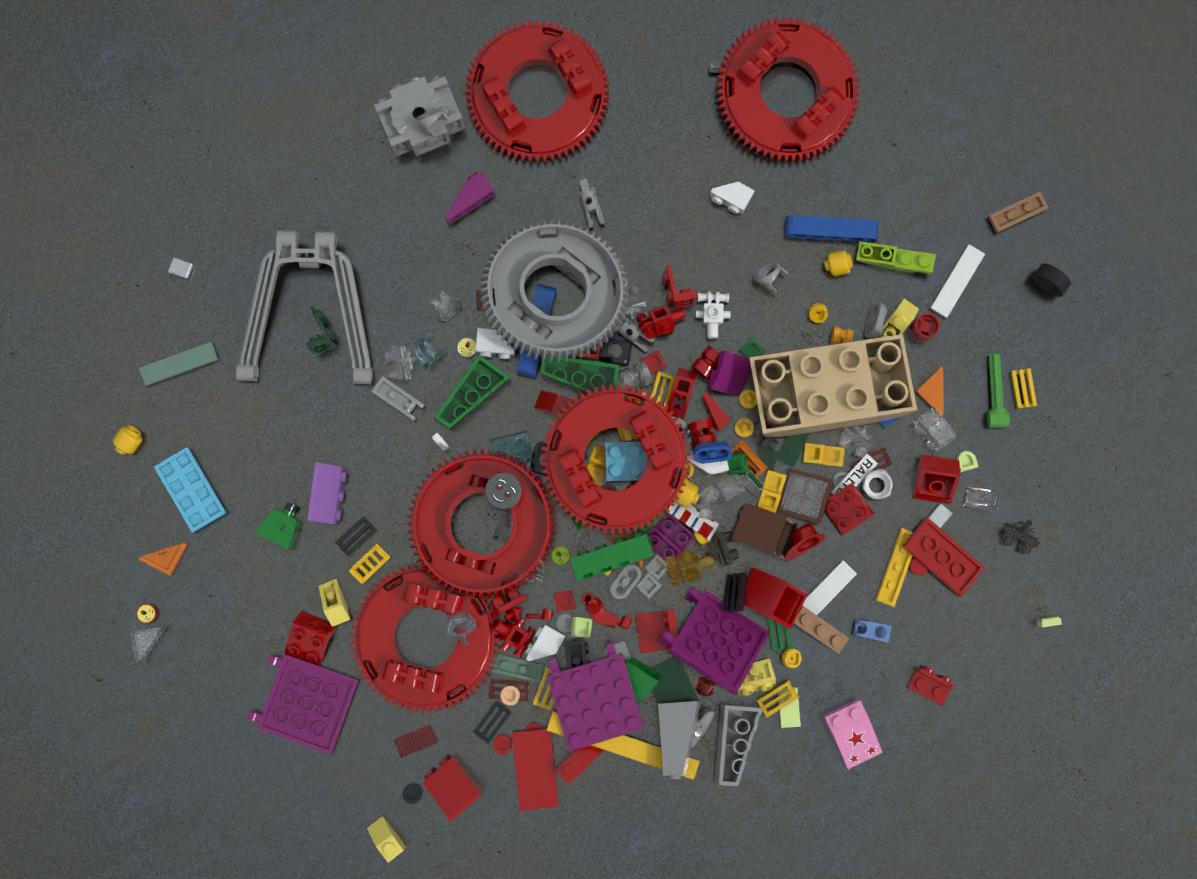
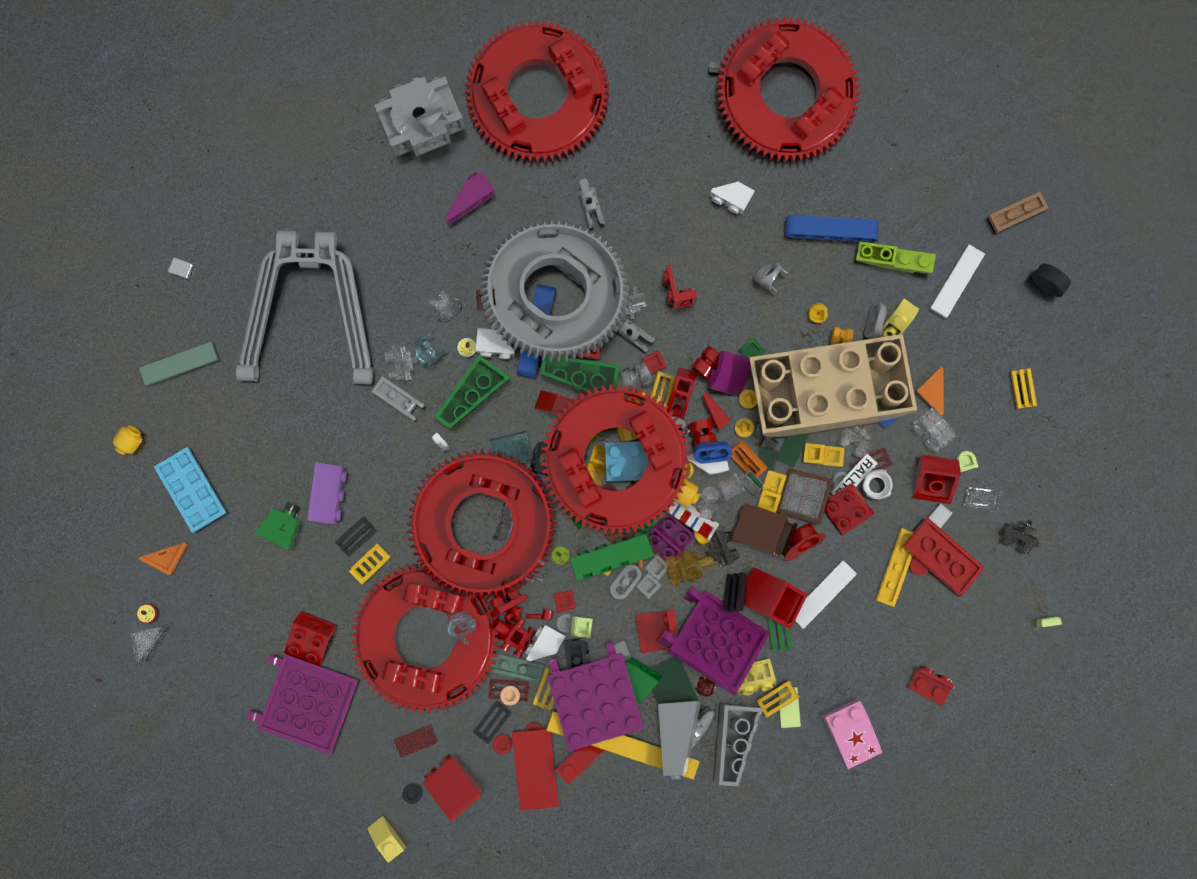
(317, 343): clear green bracket -> none
(334, 603): light yellow slope -> none
(503, 491): dark grey head -> none
(598, 612): red arm -> none
(624, 359): black piece -> none
(659, 320): red piece -> none
(713, 312): white piece -> none
(738, 463): green tile -> none
(791, 658): yellow tile -> none
(821, 630): medium nougat plate -> none
(839, 262): yellow head -> none
(872, 630): medium blue leg -> none
(924, 327): red wheel -> none
(997, 416): bright green axle -> none

